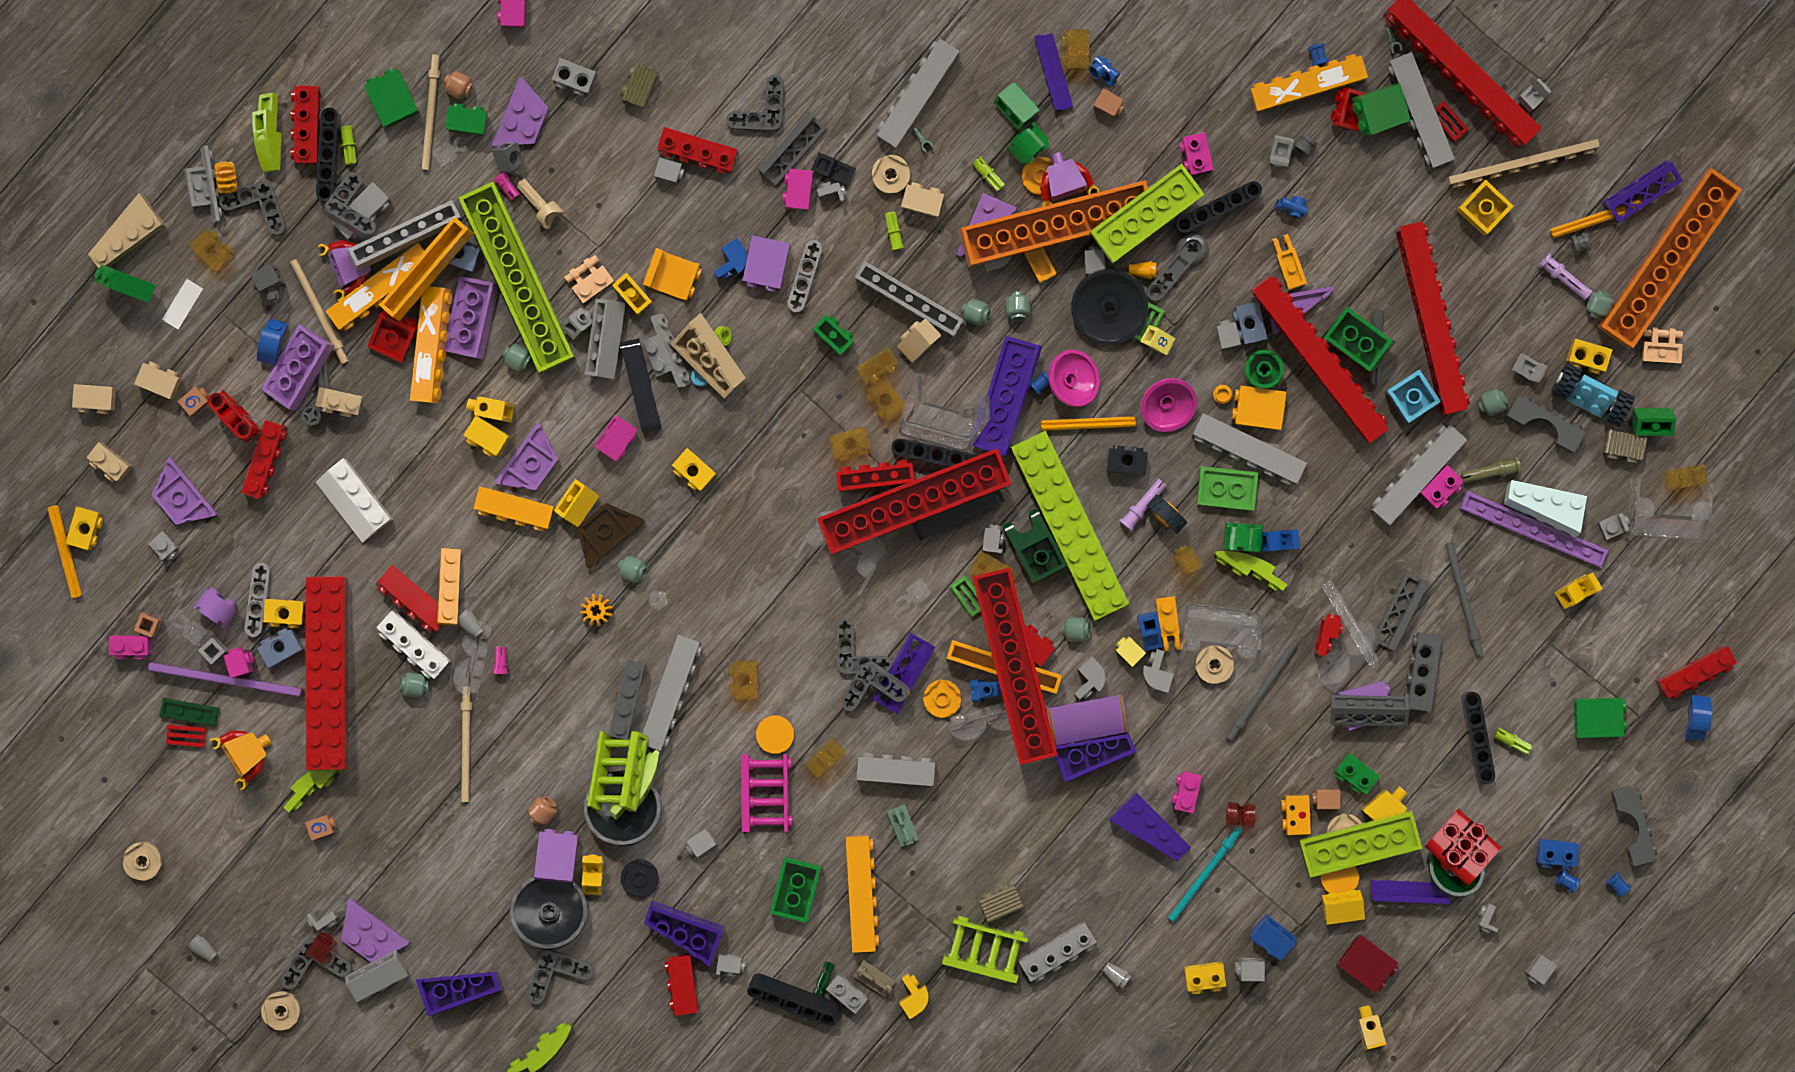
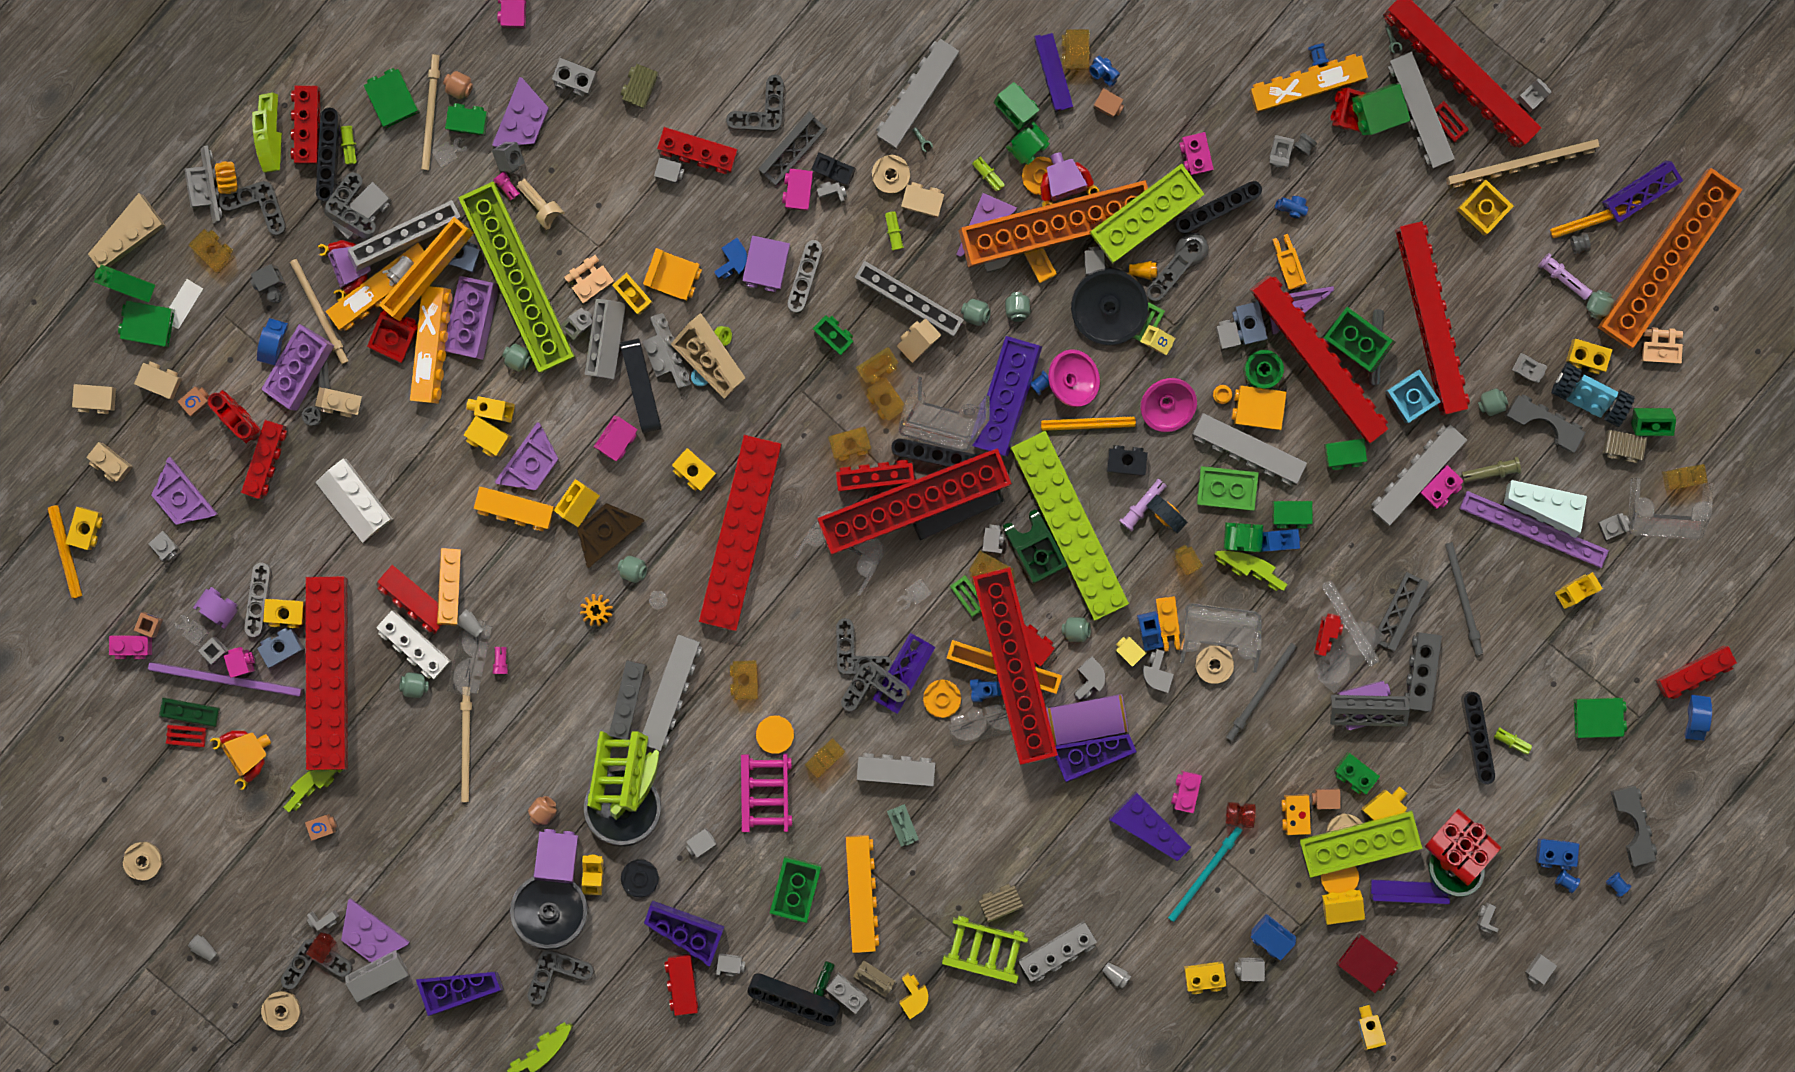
(146, 323): none -> green brick
(399, 269): none -> light grey cone
(740, 532): none -> red brick
(1292, 513): none -> green brick
(1345, 452): none -> green brick

